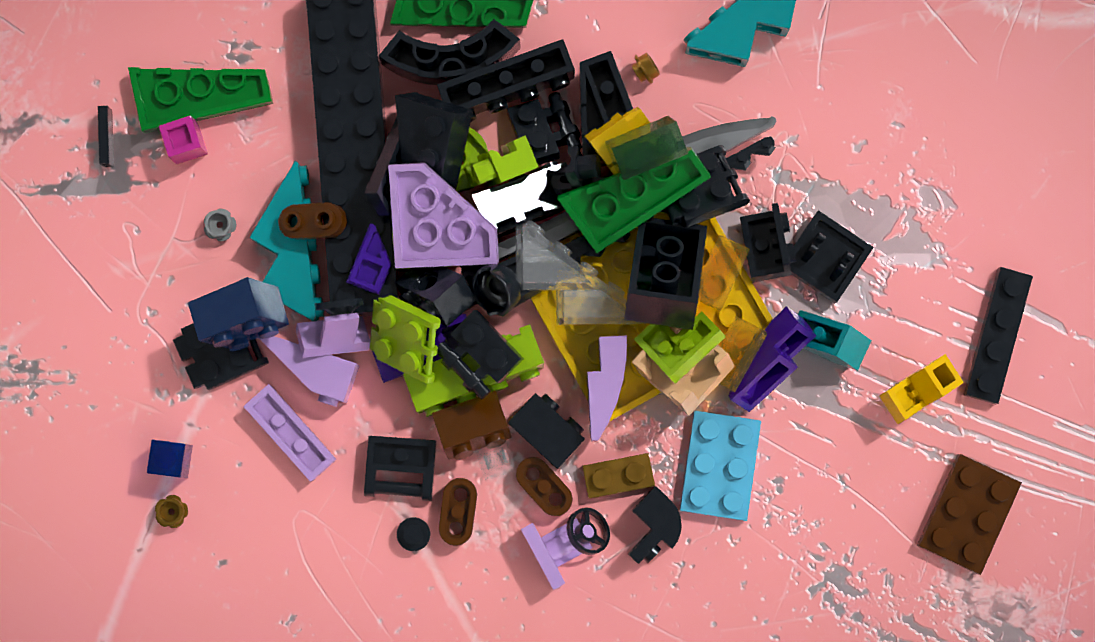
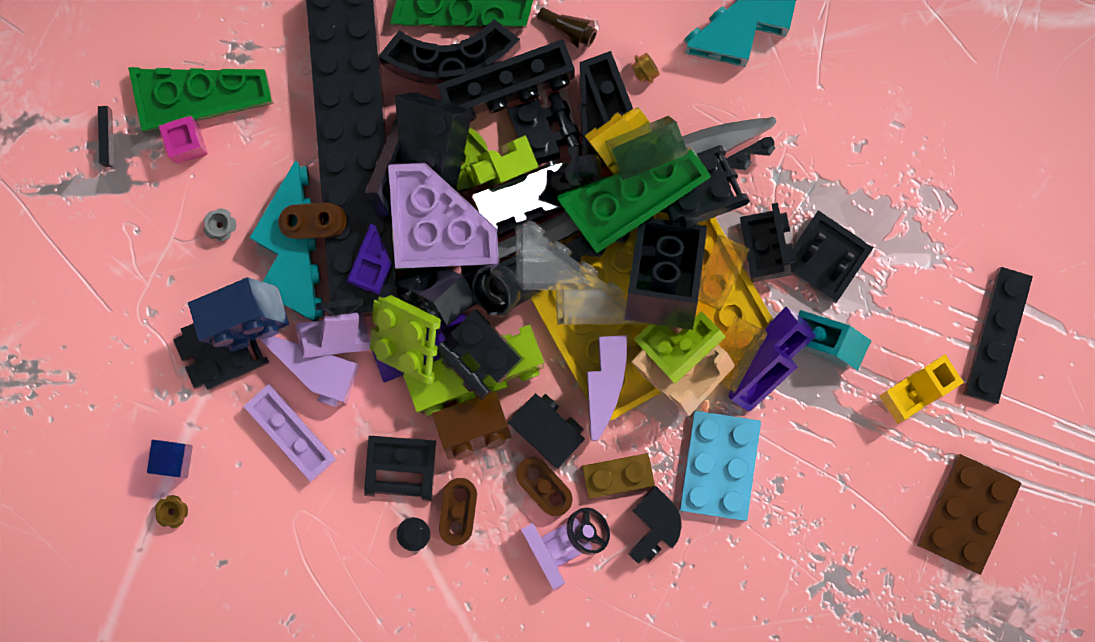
(576, 30): none -> dark brown cone

